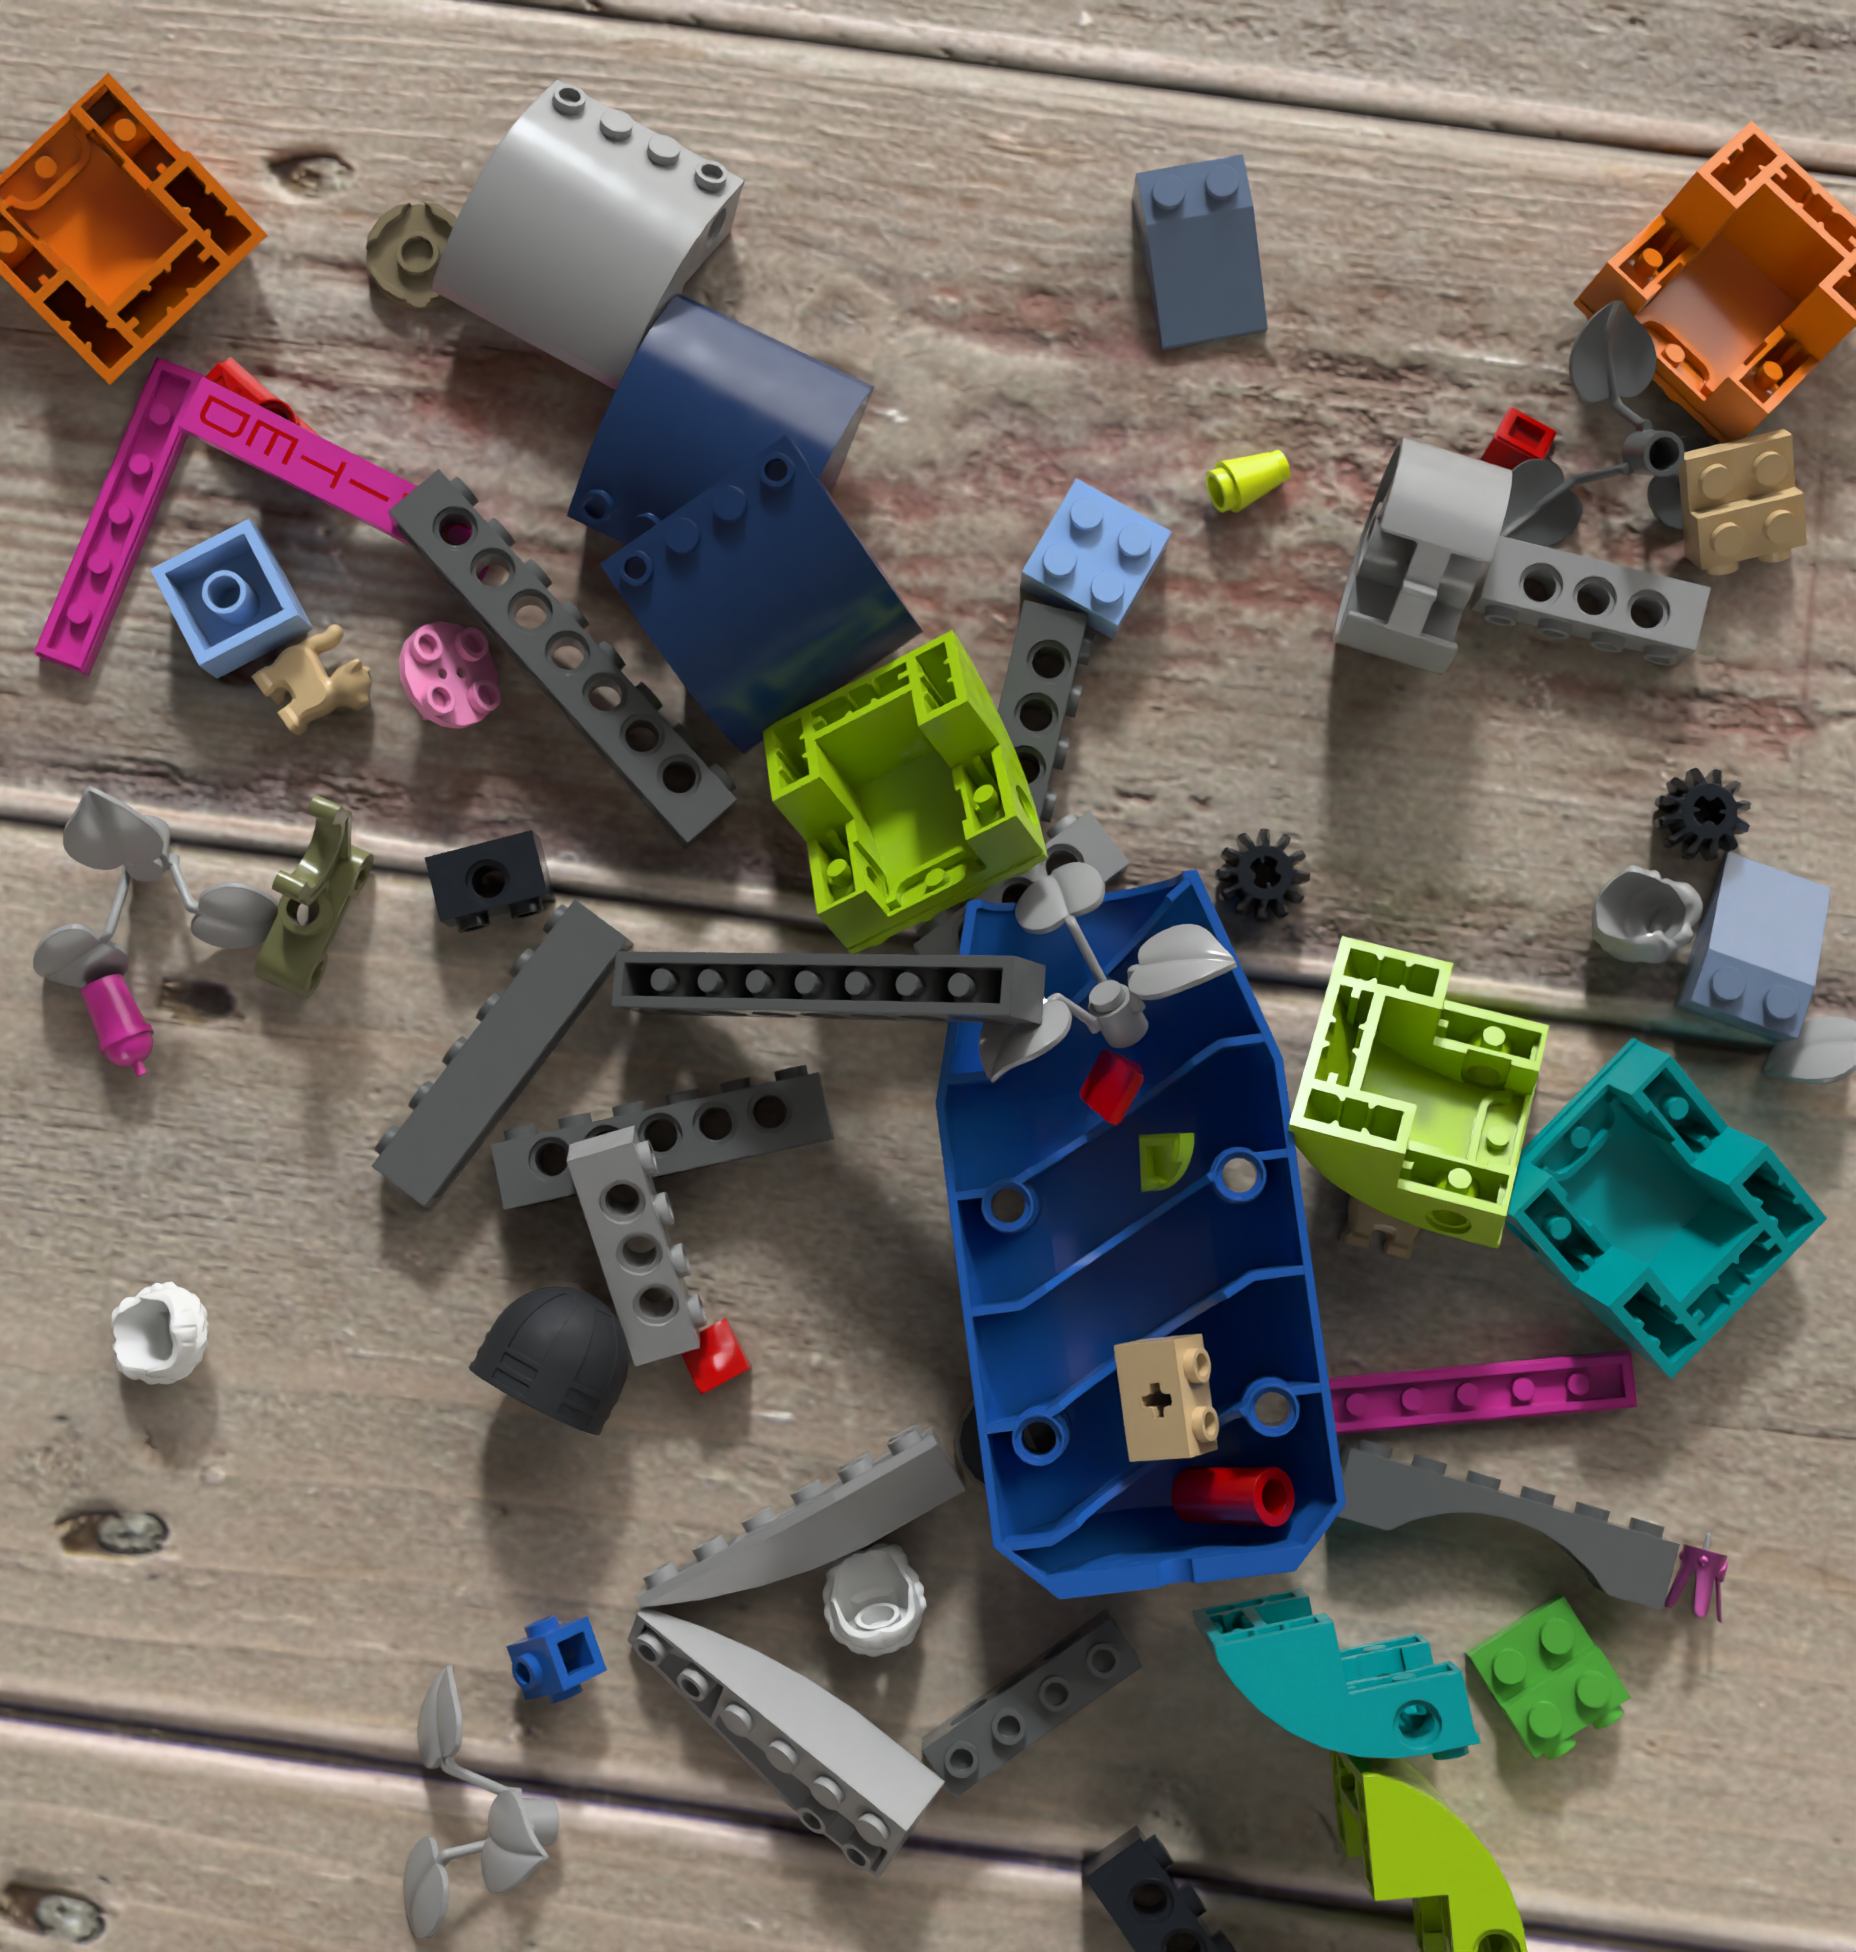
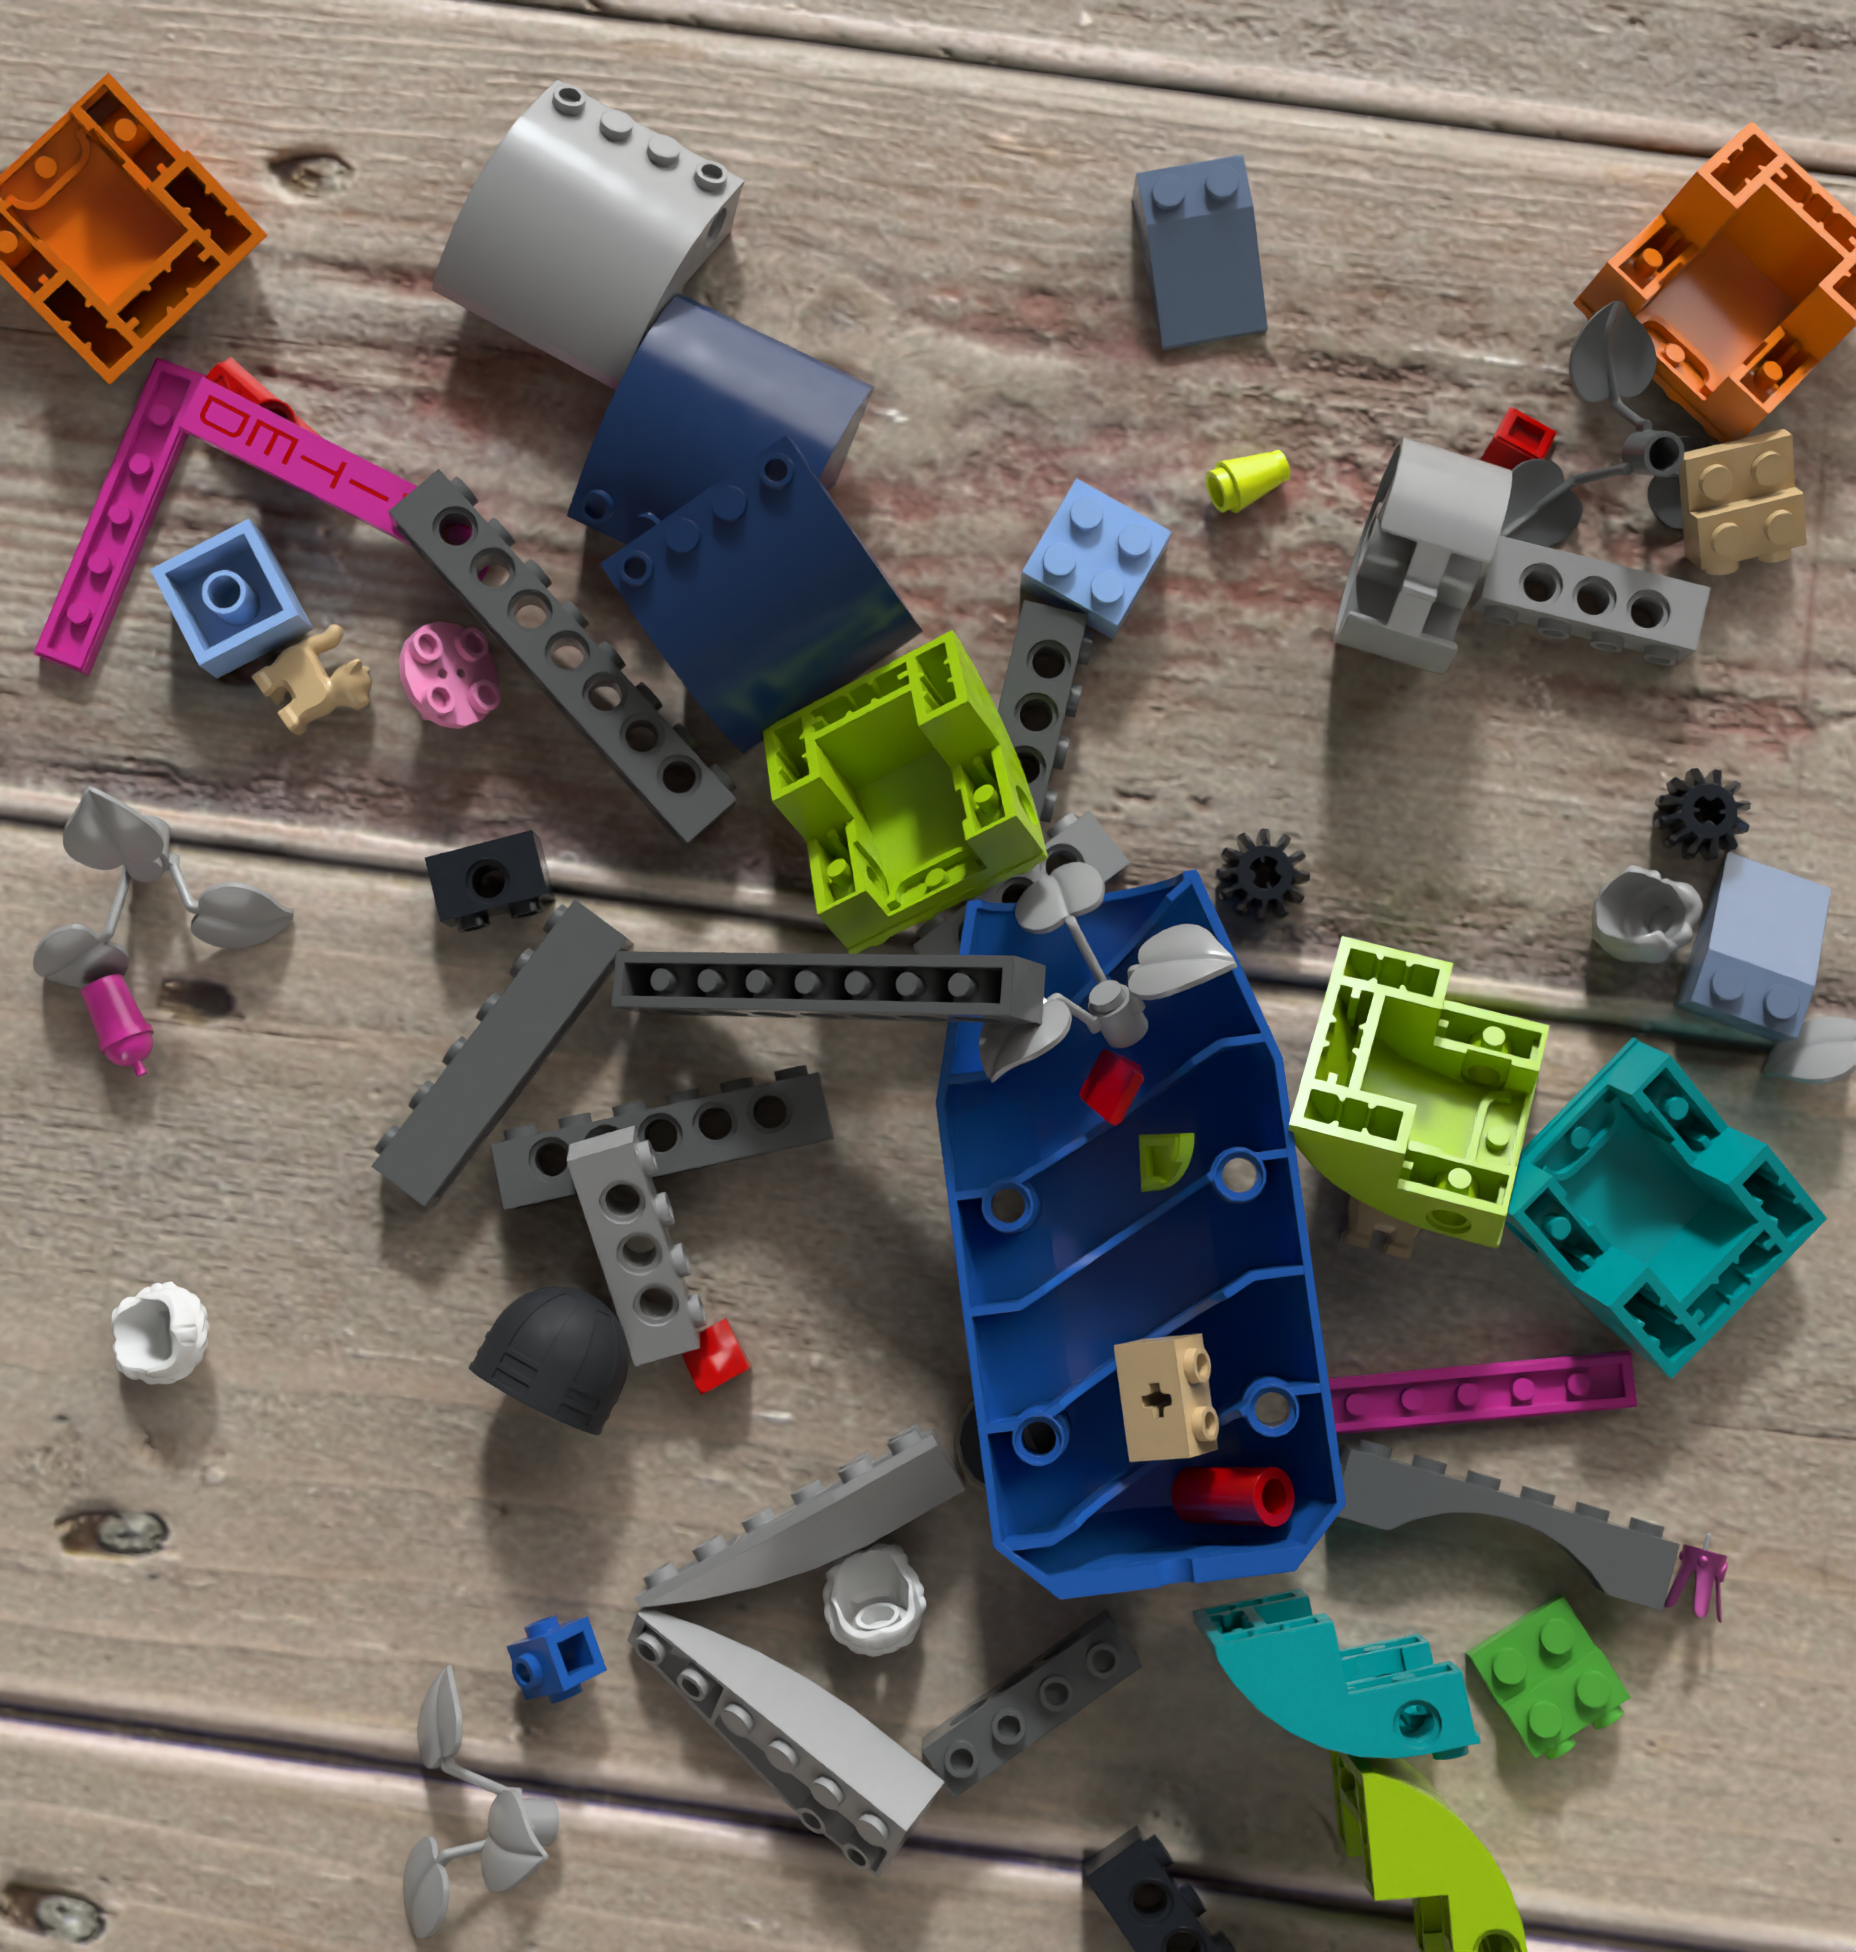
(333, 875): olive piece -> none
(406, 253): dark tan tile -> none

